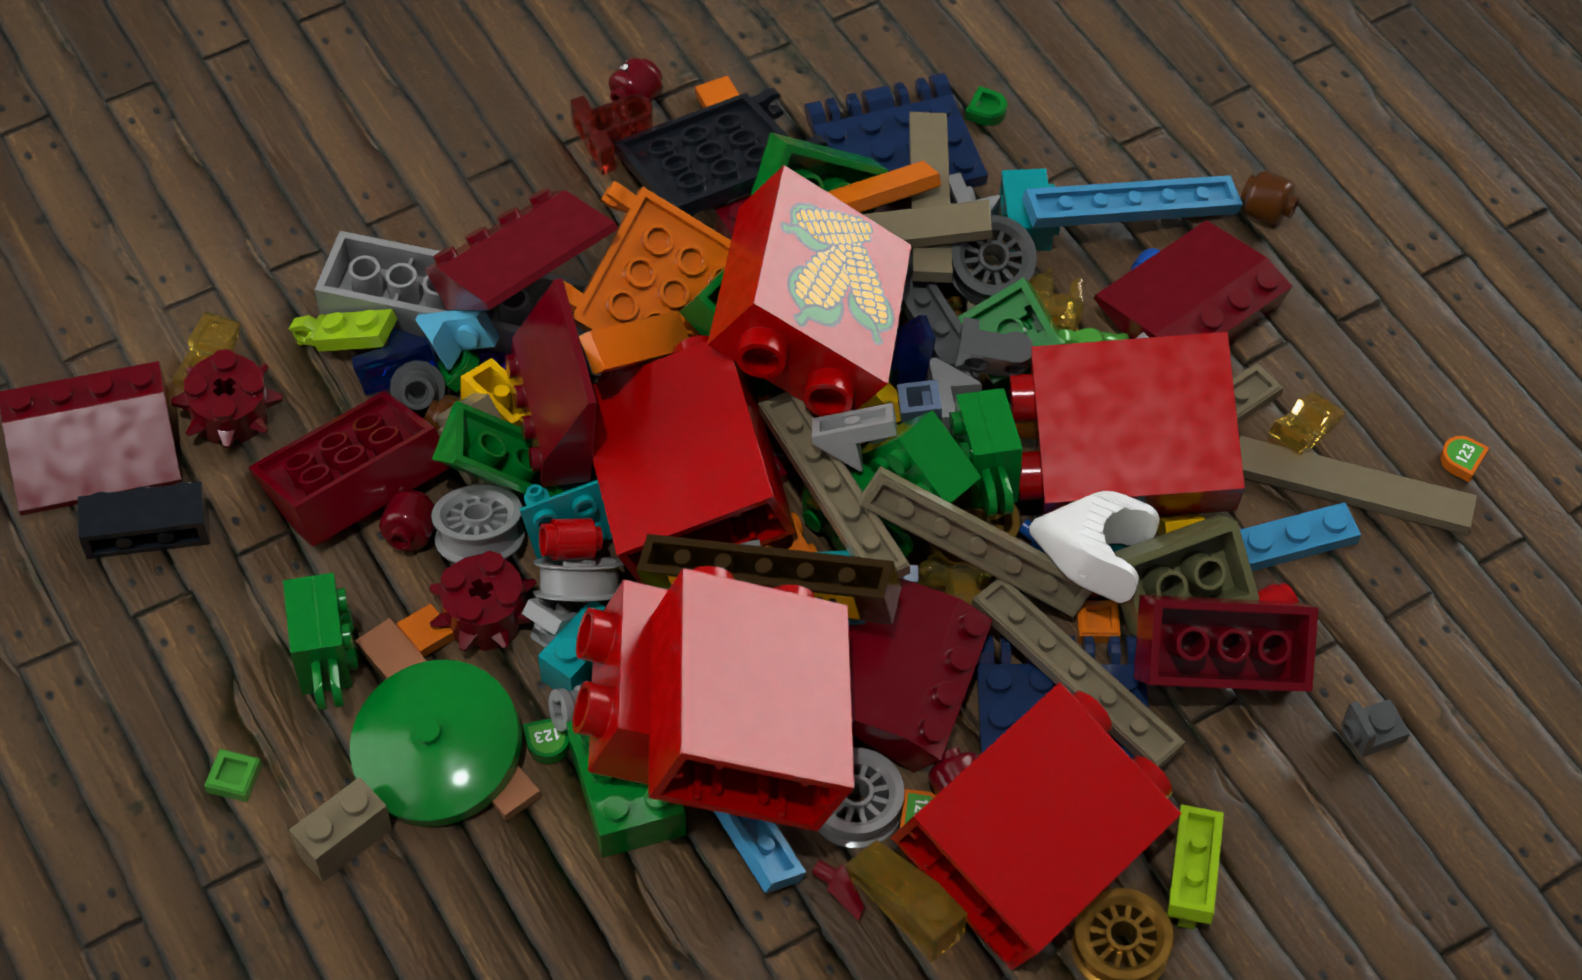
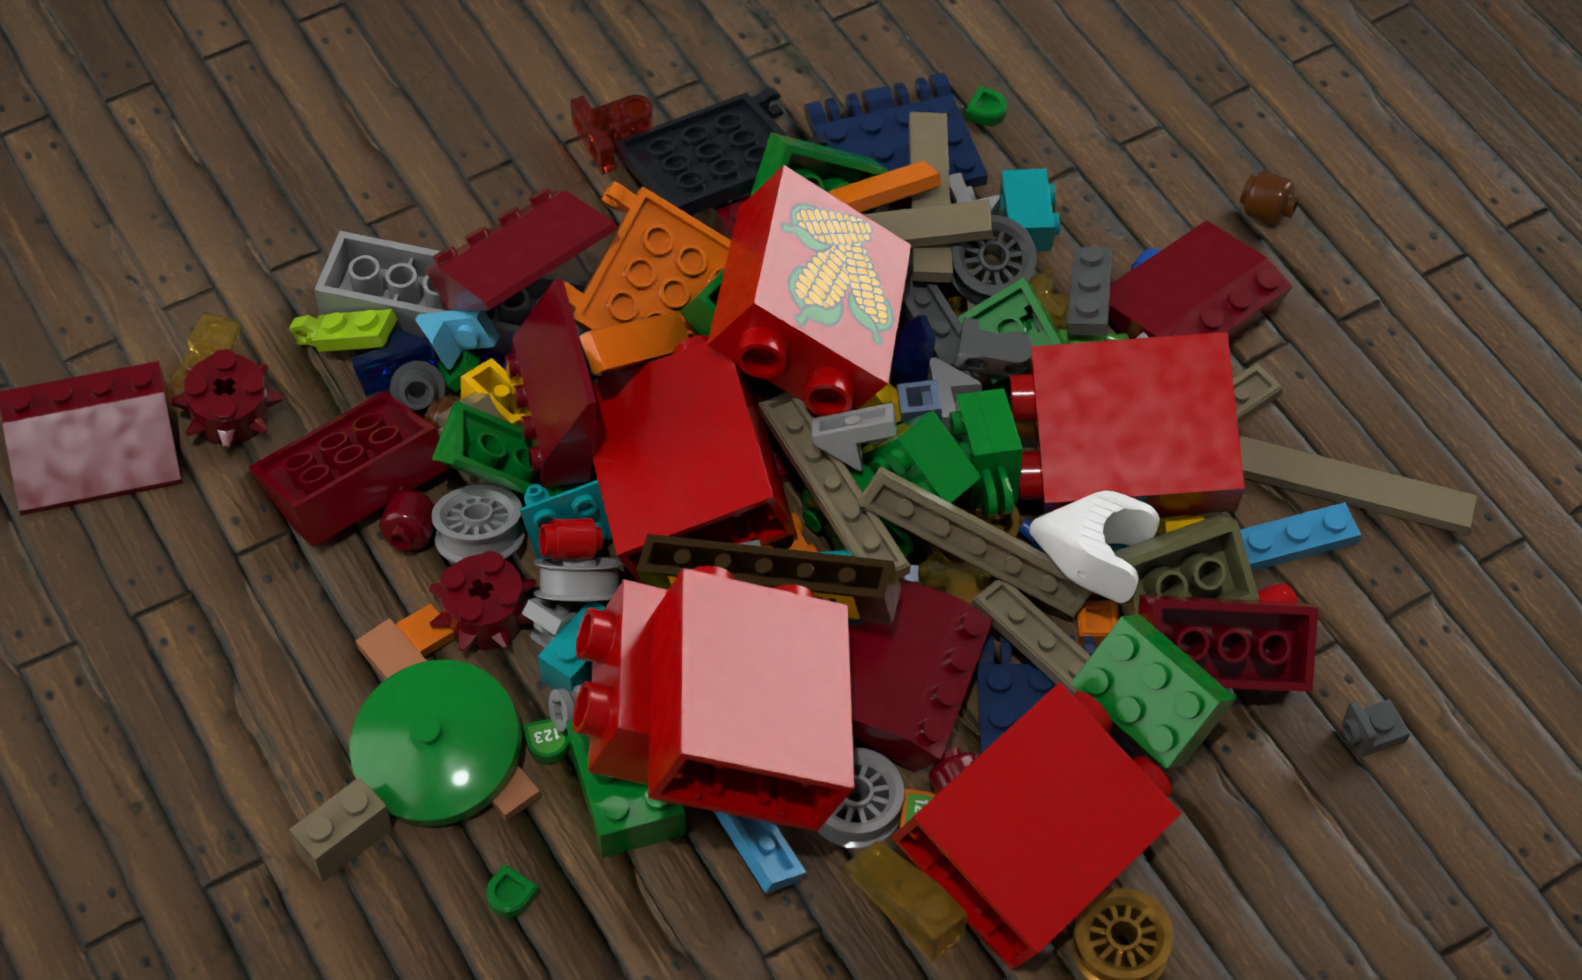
(143, 520): black brick -> none
(233, 775): bright green tile -> none
(320, 636): green brick -> none
(510, 892): none -> green tile
(636, 78): dark red head -> none
(715, 91): orange tile -> none
(841, 887): dark red bar -> none
(1090, 291): none -> dark grey plate
(1131, 201): dark azure plate -> none
(1153, 690): none -> green brick
(1195, 866): lime hinge -> none
(1307, 423): clear yellow slope -> none
(1463, 456): tile -> none

